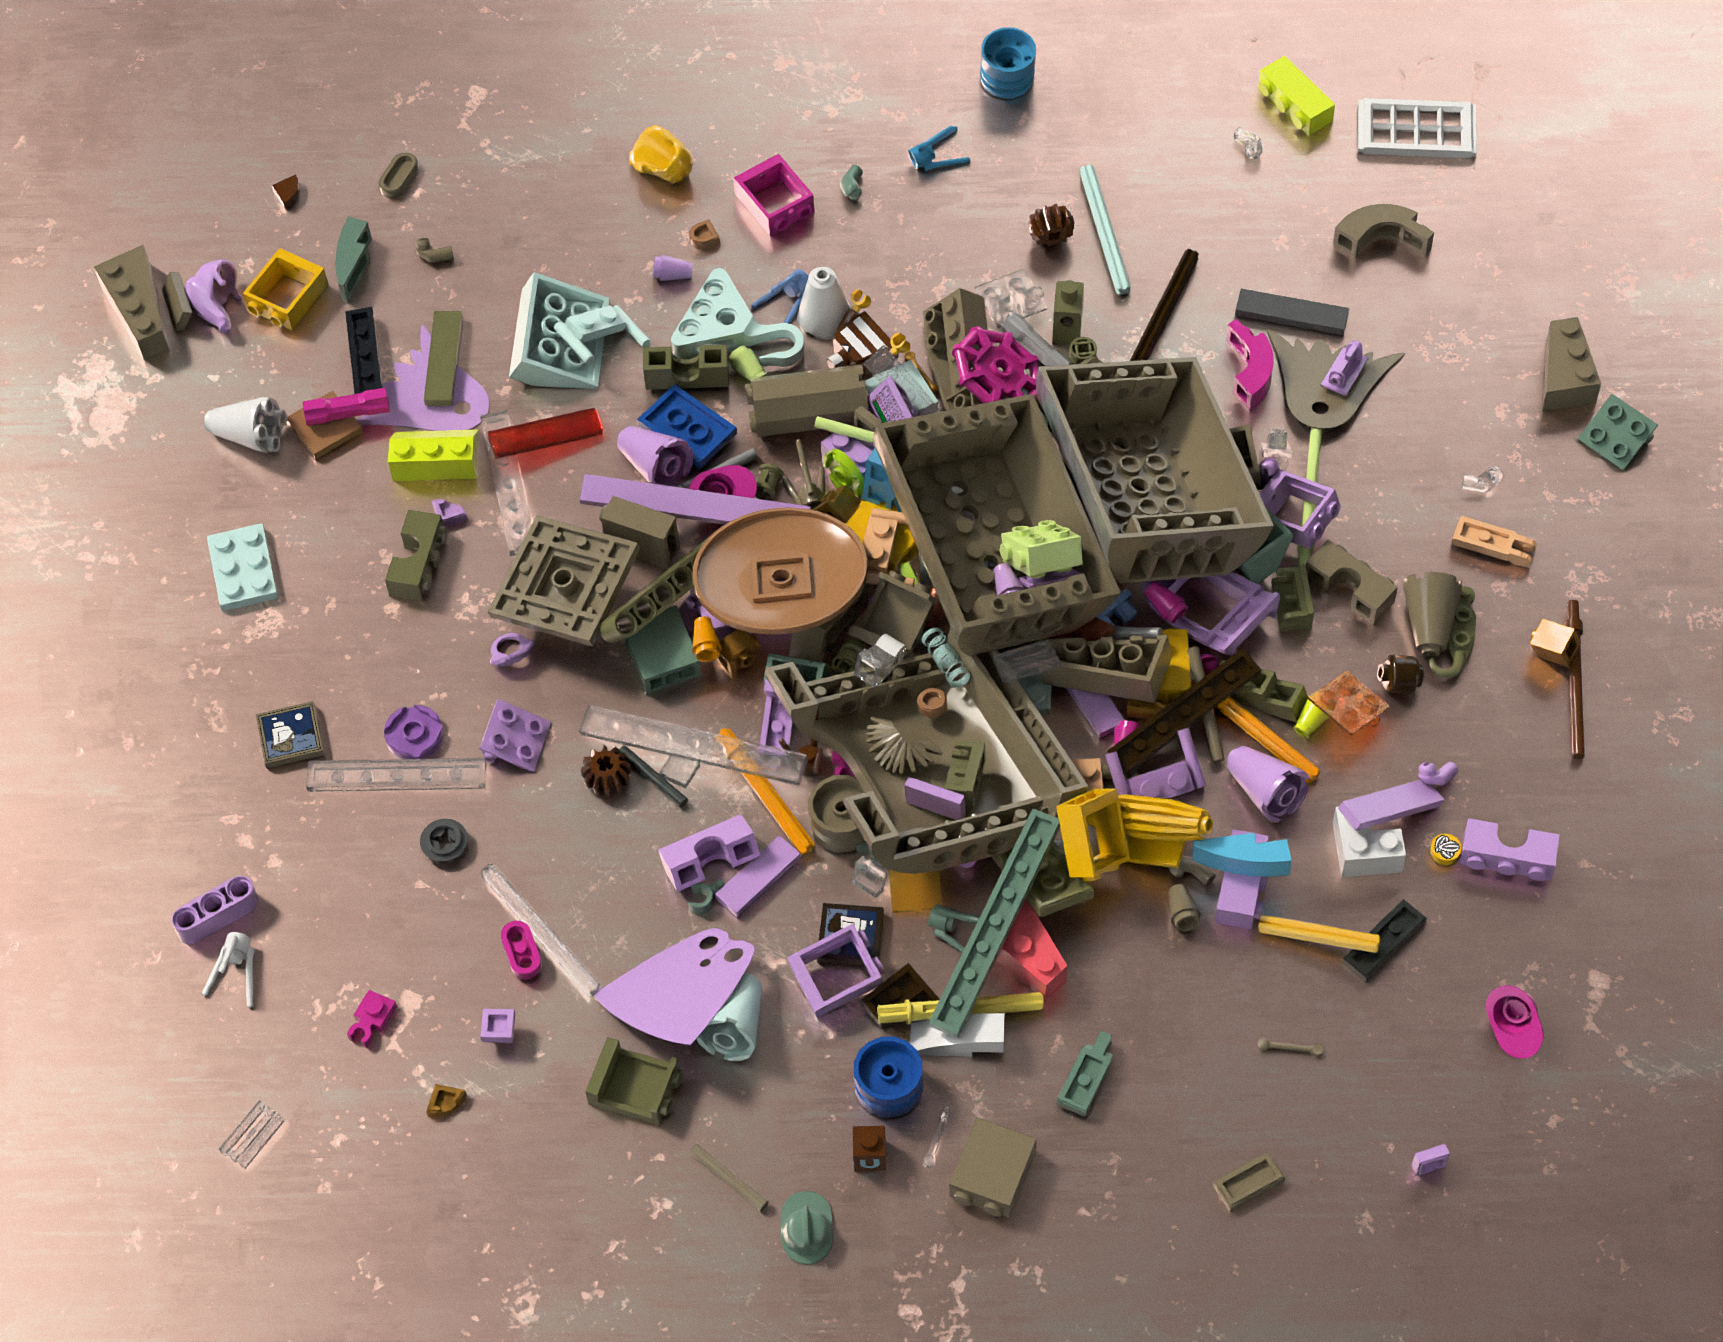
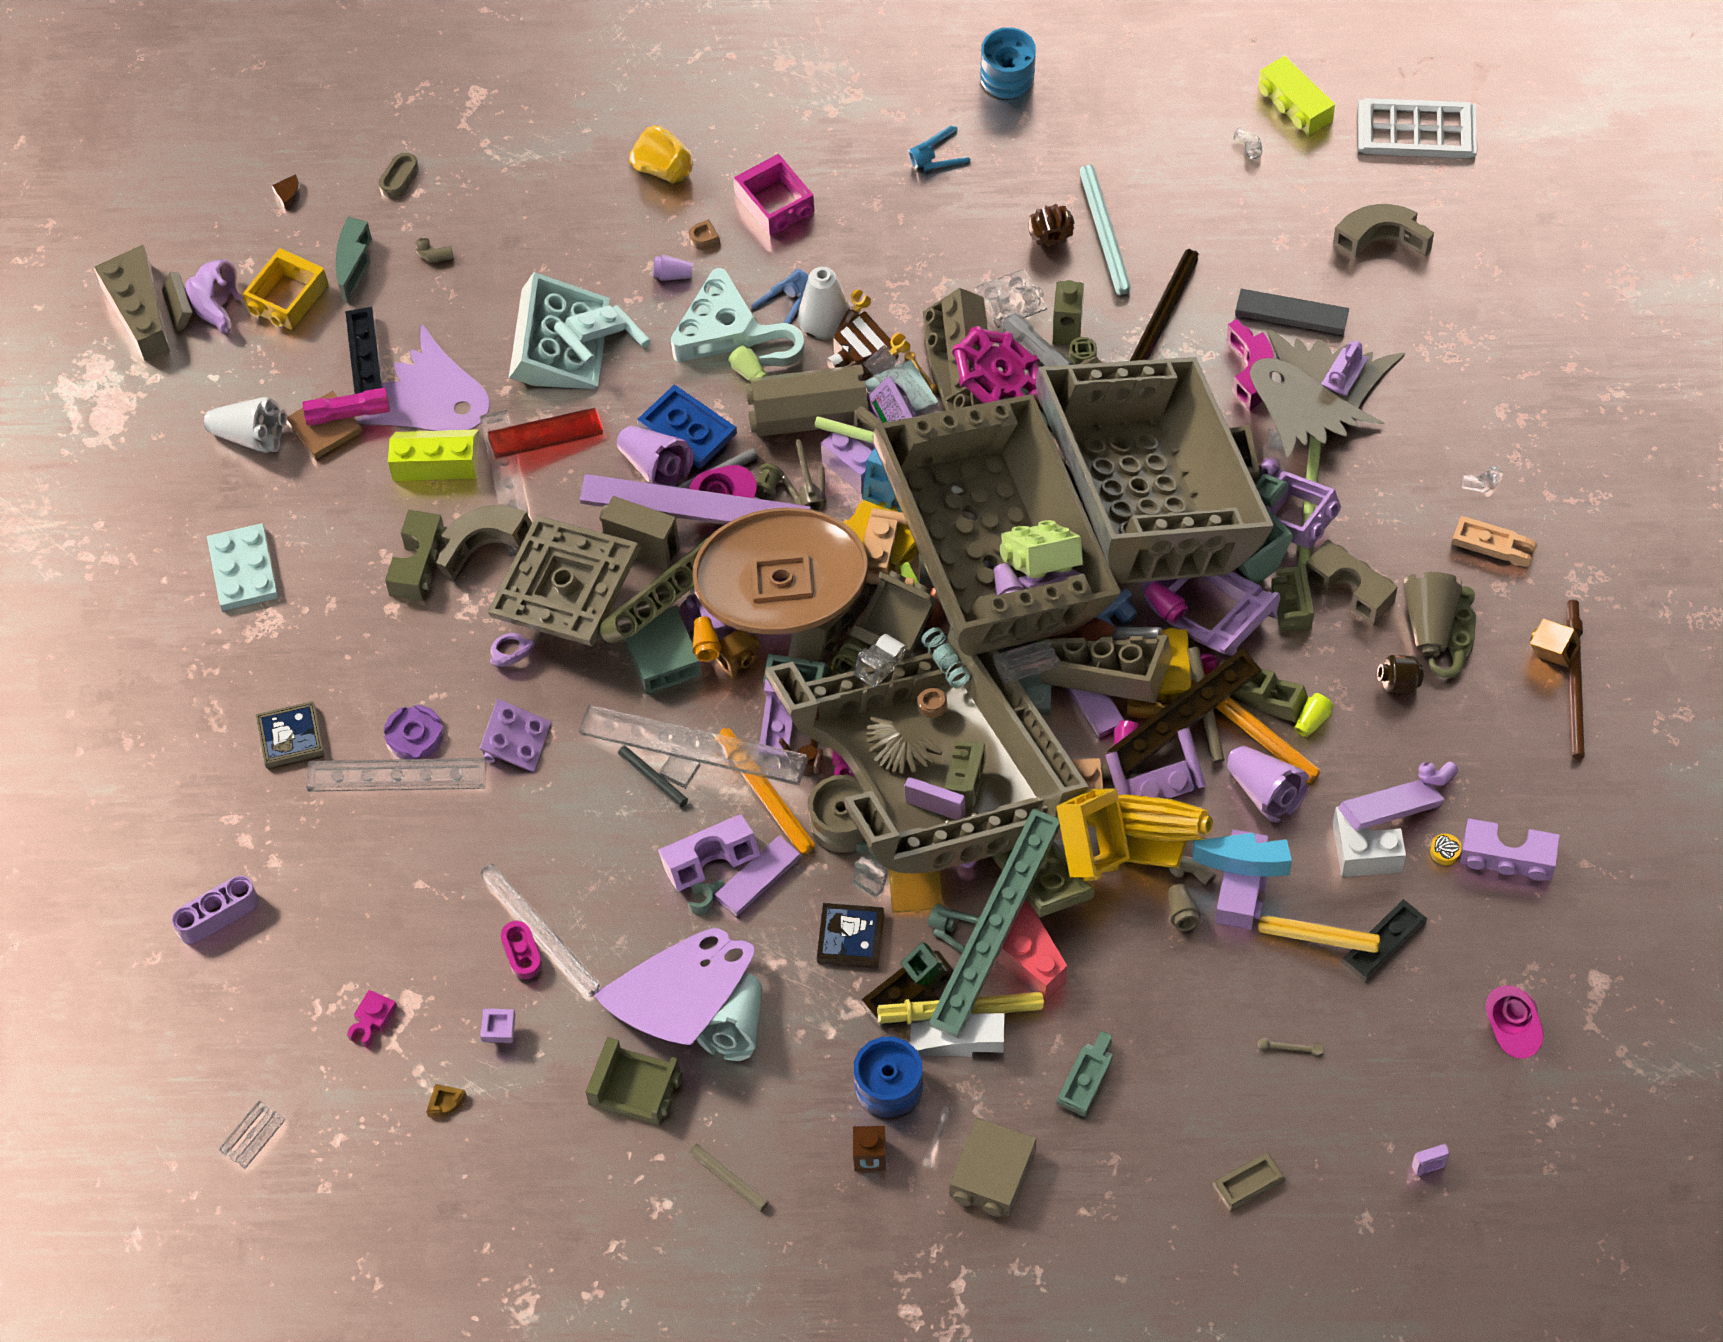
(234, 951): white plant -> none
(436, 832): dark grey gear -> none
(443, 358): olive tile -> none
(449, 512): lavender tile -> none
(479, 528): none -> dark tan arch
(606, 770): reddish brown gear -> none
(705, 370): olive arch -> none
(801, 958): lavender window -> none
(806, 1227): sand green piece -> none
(839, 503): pearl gold brick -> none
(844, 471): lime tile -> none
(849, 185): sand green arm -> none
(927, 966): none -> dark green leg
(1271, 489): none -> sand green tile
(1302, 404): none -> dark tan piece
(1349, 703): clear orange hinge -> none
(1569, 367): dark tan wedge -> none
(1618, 432): sand green hinge -> none

